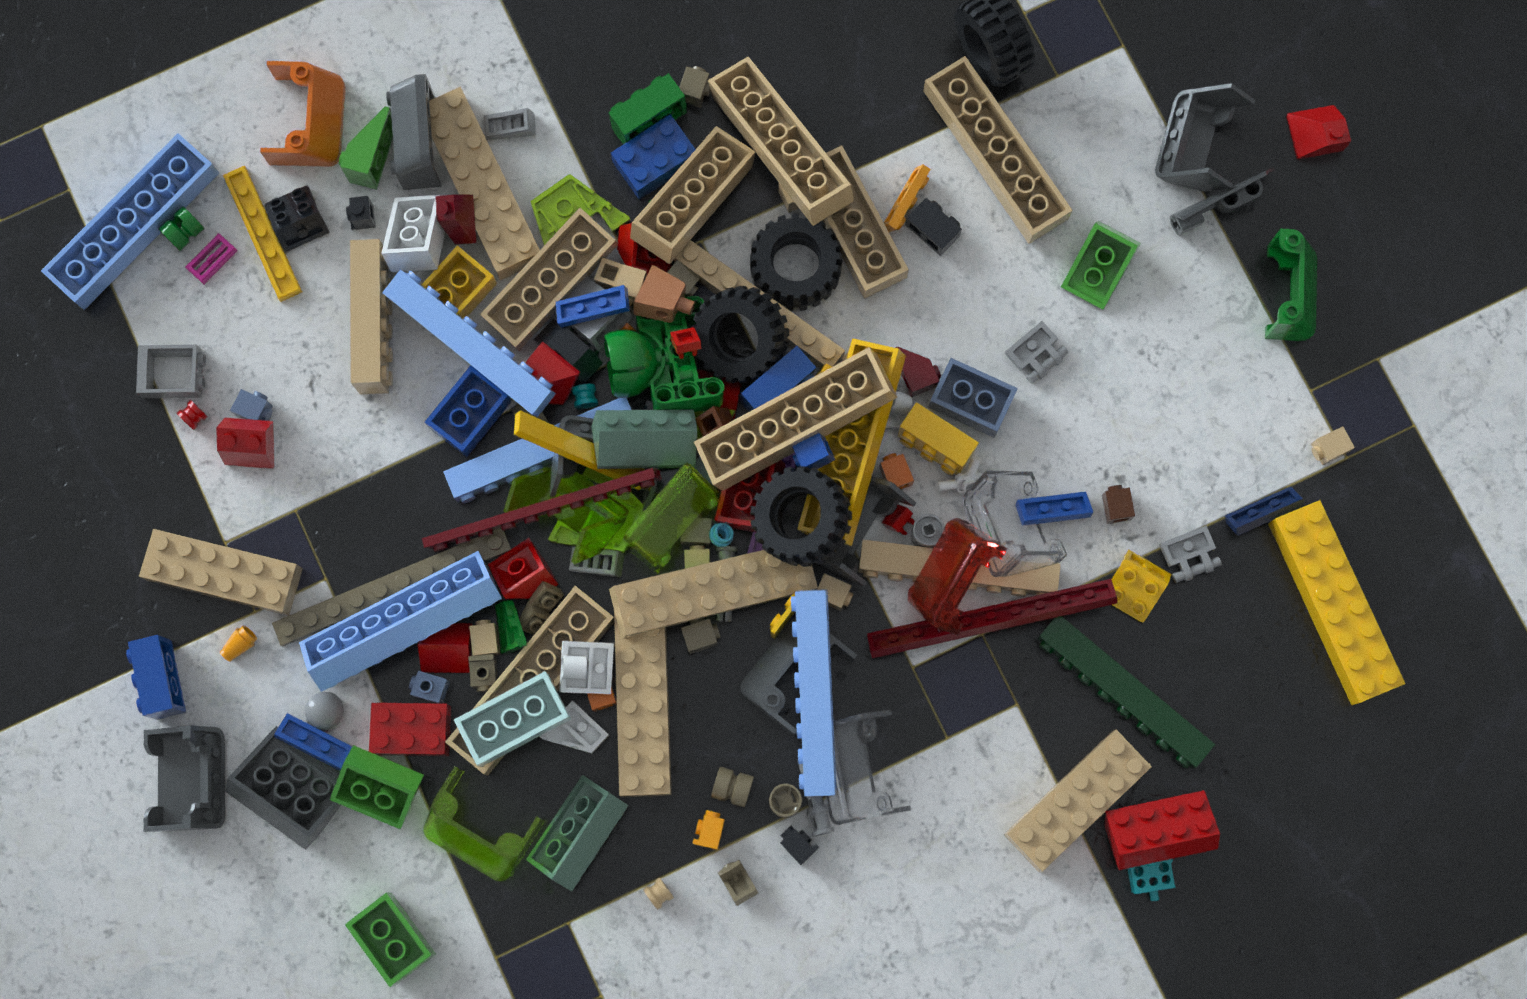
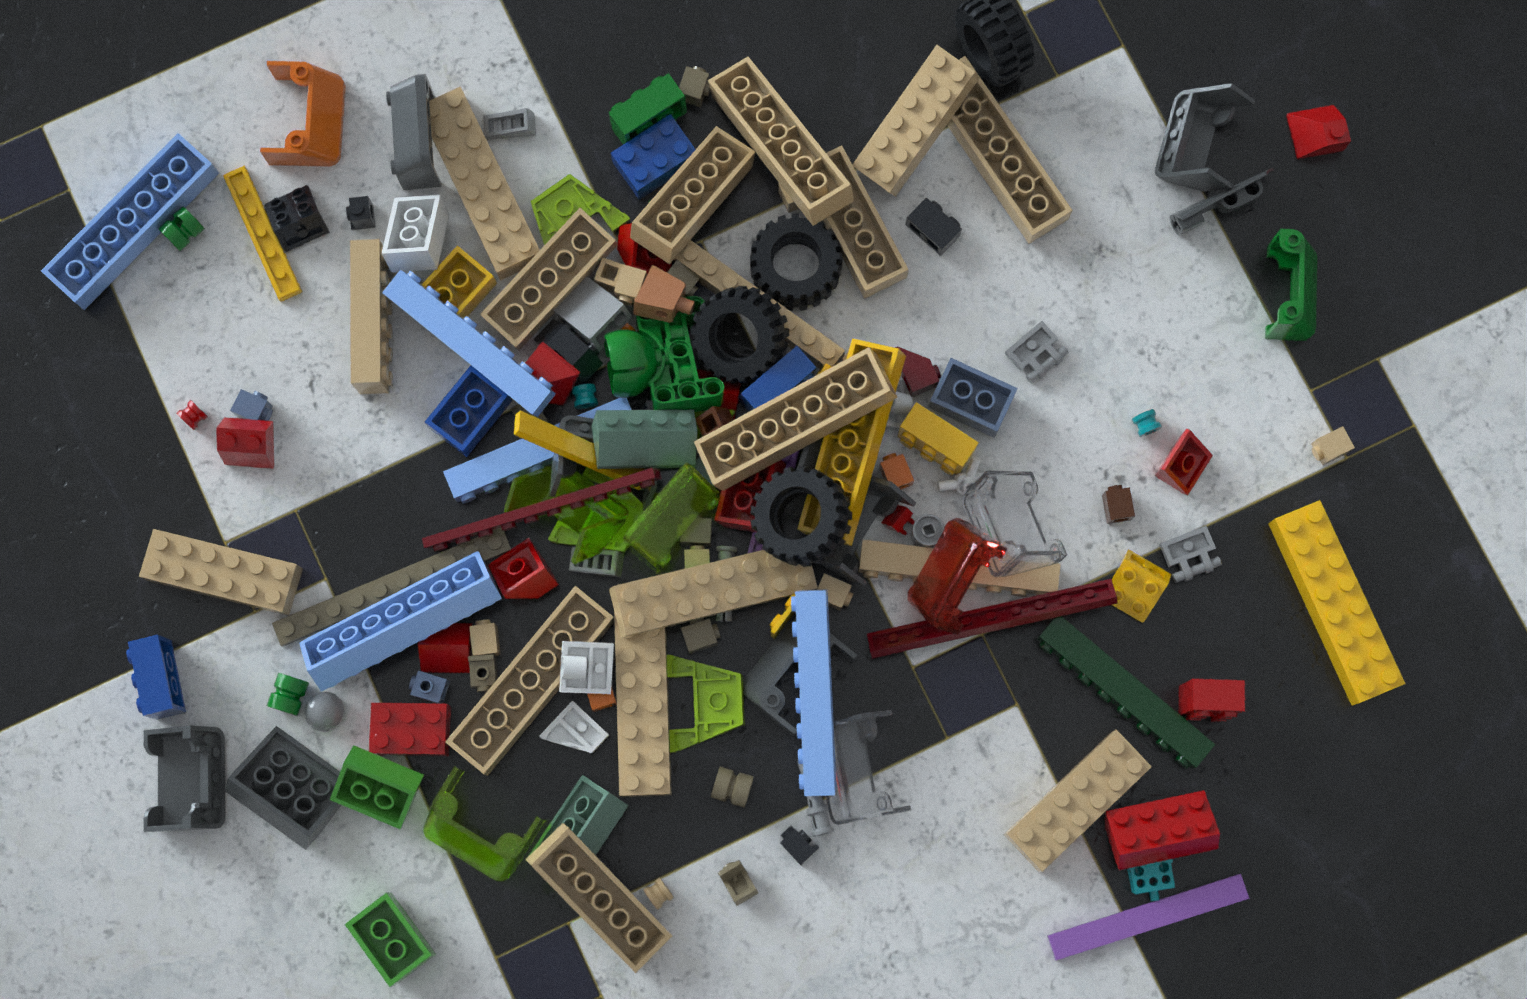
(145, 370): light grey window -> none
(217, 265): dark pink tile -> none
(238, 643): light orange cone -> none
(287, 694): none -> green wheel
(313, 741): blue plate -> none
(368, 151): bright green slope -> none
(457, 217): dark red slope -> none
(509, 628): green wing -> none
(512, 719): light aqua brick -> none
(539, 606): dark tan slope -> none
(592, 306): blue plate -> none
(599, 897): none -> tan brick
(685, 341): red tile -> none
(709, 830): light orange brick -> none
(716, 702): none -> lime wing
(725, 530): medium azure plate -> none
(785, 800): dark tan wheel -> none
(813, 452): blue brick -> none
(907, 198): light orange plate -> none
(916, 120): none -> tan brick
(1054, 508): blue plate -> none
(1100, 264): bright green slope -> none
(1146, 423): none -> teal wheel
(1148, 917): none -> medium lavender tile
(1184, 463): none -> red slope
(1212, 699): none -> red brick
(1264, 510): dark blue plate -> none

